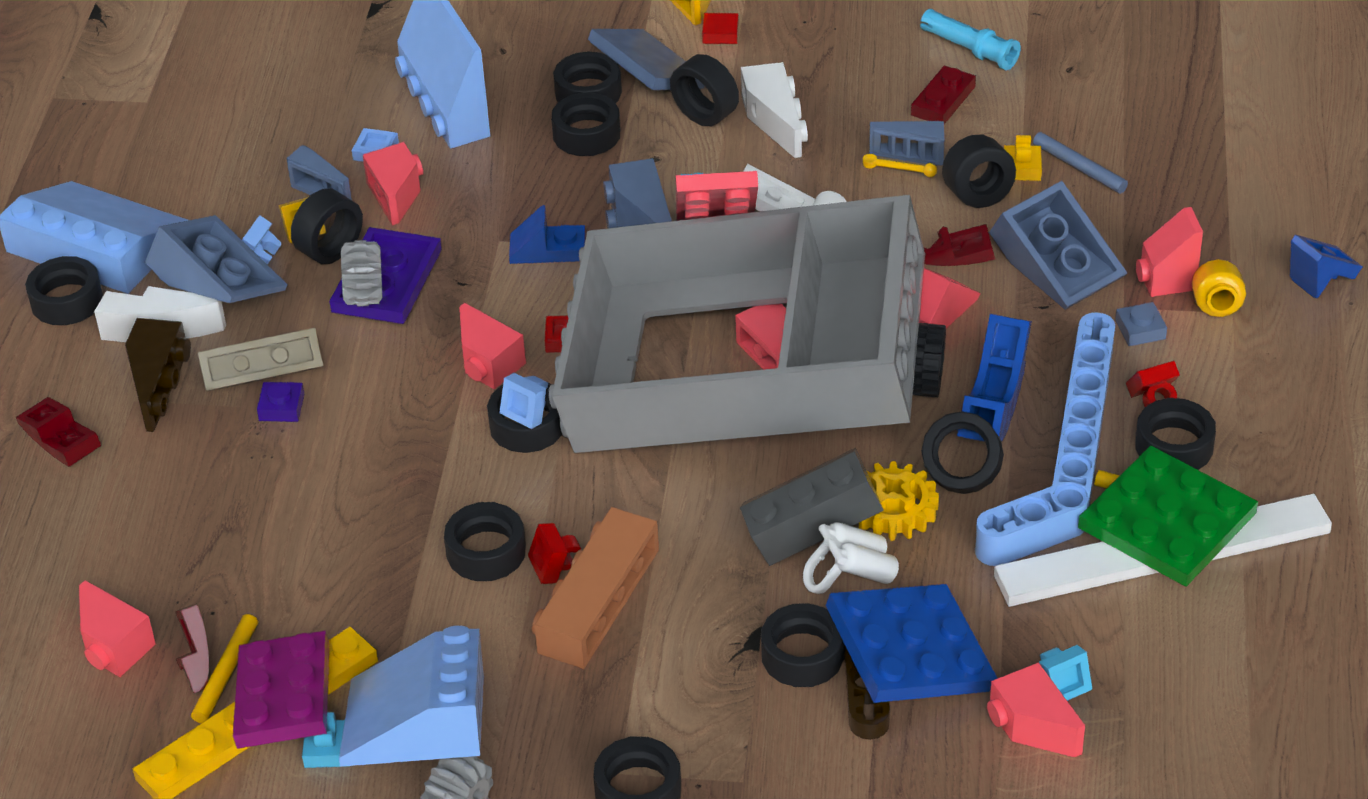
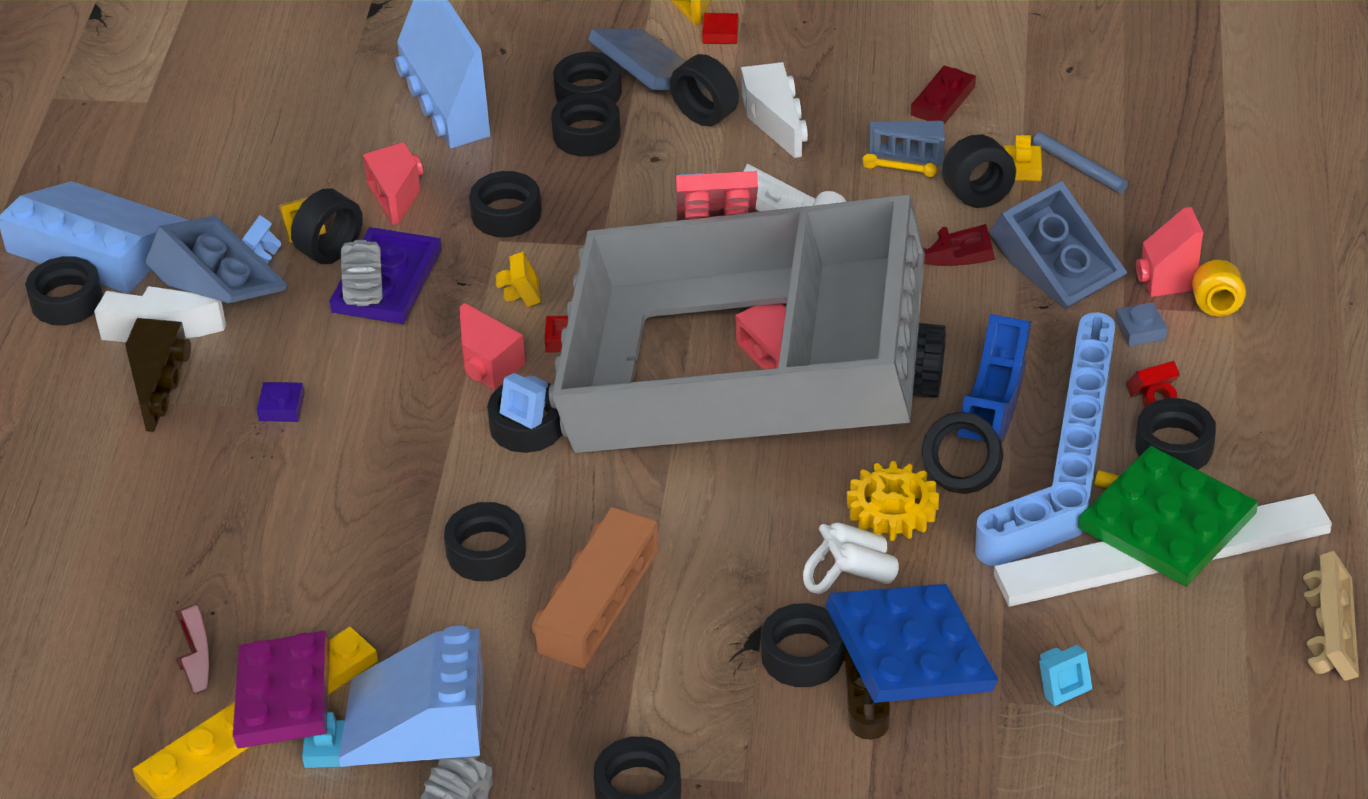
(57, 432): dark red slope -> none
(112, 630): coral slope -> none
(224, 669): yellow bar -> none
(260, 359): dark tan plate -> none
(312, 173): sand blue slope -> none
(372, 140): light blue tile -> none
(505, 221): none -> black tyre
(523, 280): none -> yellow tile
(541, 243): blue slope -> none
(551, 552): red tile -> none
(635, 195): sand blue slope -> none
(791, 513): dark grey slope -> none
(944, 299): coral slope -> none
(982, 42): medium azure pin -> none
(1035, 712): coral slope -> none
(1317, 262): blue slope -> none
(1334, 593): none -> tan plate

